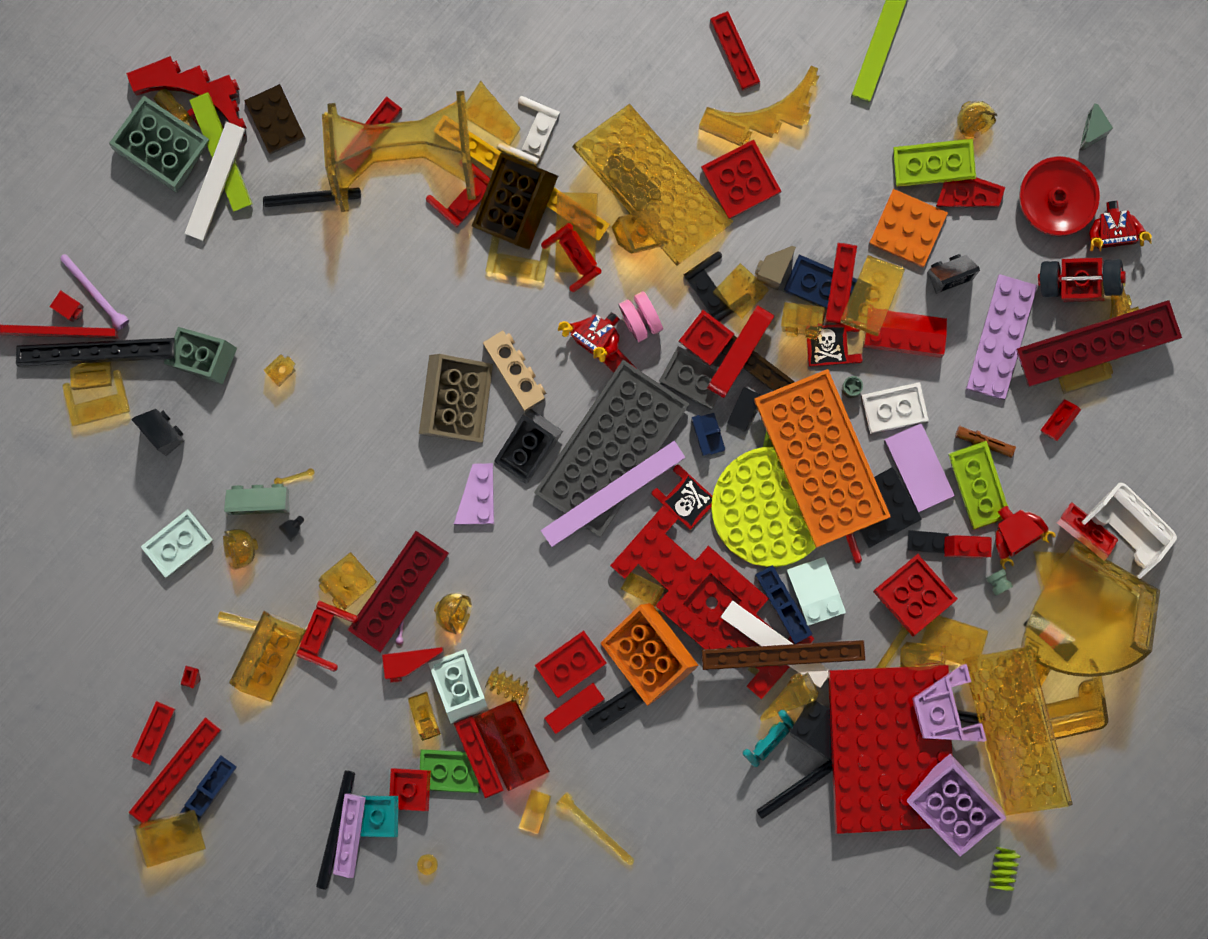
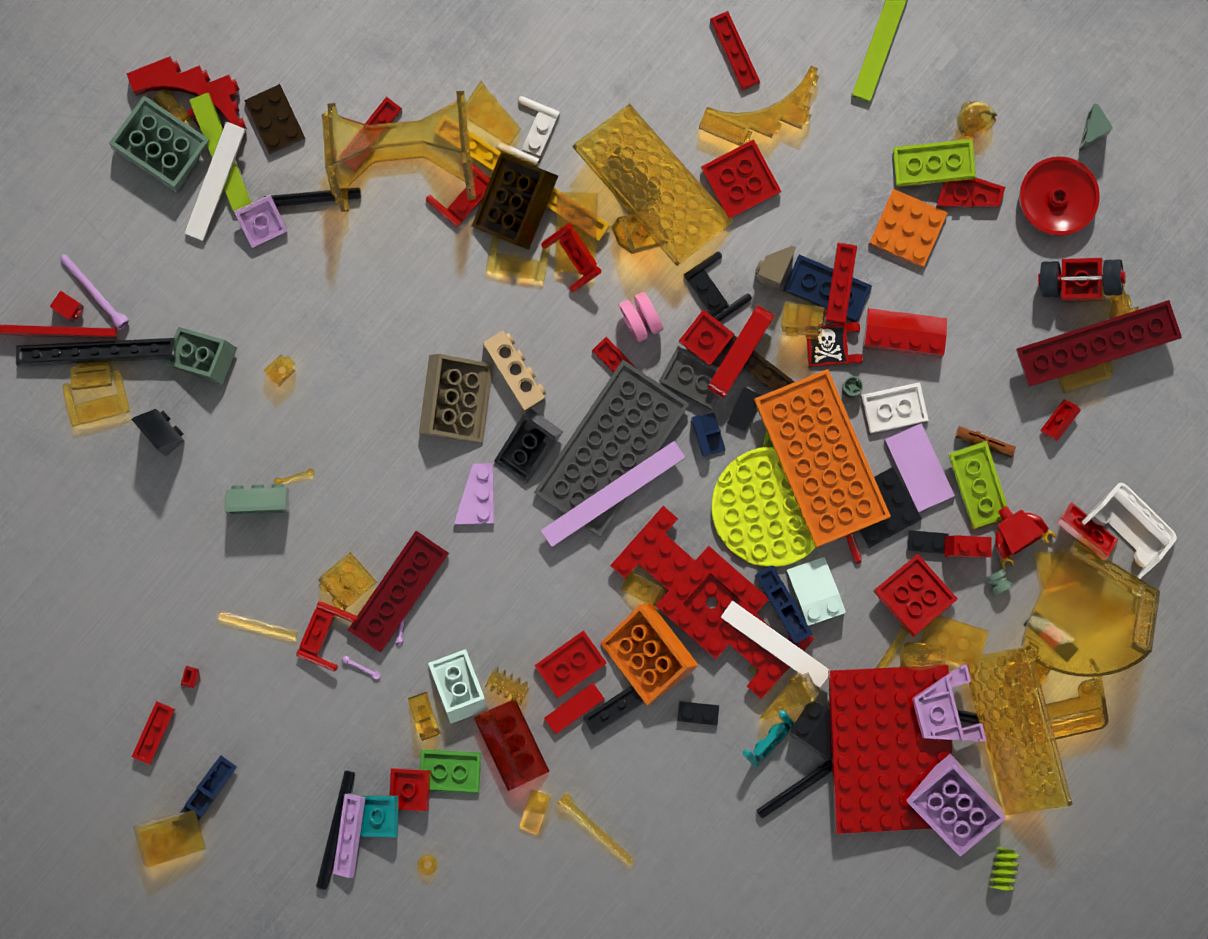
(175, 771): red tile -> none
(177, 543): light aqua plate -> none
(239, 547): clear yellow cylinder -> none
(261, 221): none -> lavender plate
(267, 656): clear yellow slope -> none
(291, 528): black piece -> none
(346, 660): none -> lavender hinge
(405, 663): red slope -> none
(452, 612): clear yellow cylinder -> none
(478, 757): red tile -> none
(594, 335): torso -> none
(687, 500): flag -> none
(698, 713): none -> black plate
(741, 291): clear yellow hinge -> none
(783, 655): reddish brown tile -> none
(872, 295): clear yellow tile -> none
(952, 273): black slope -> none
(1001, 337): lavender plate -> none
(1117, 229): torso -> none

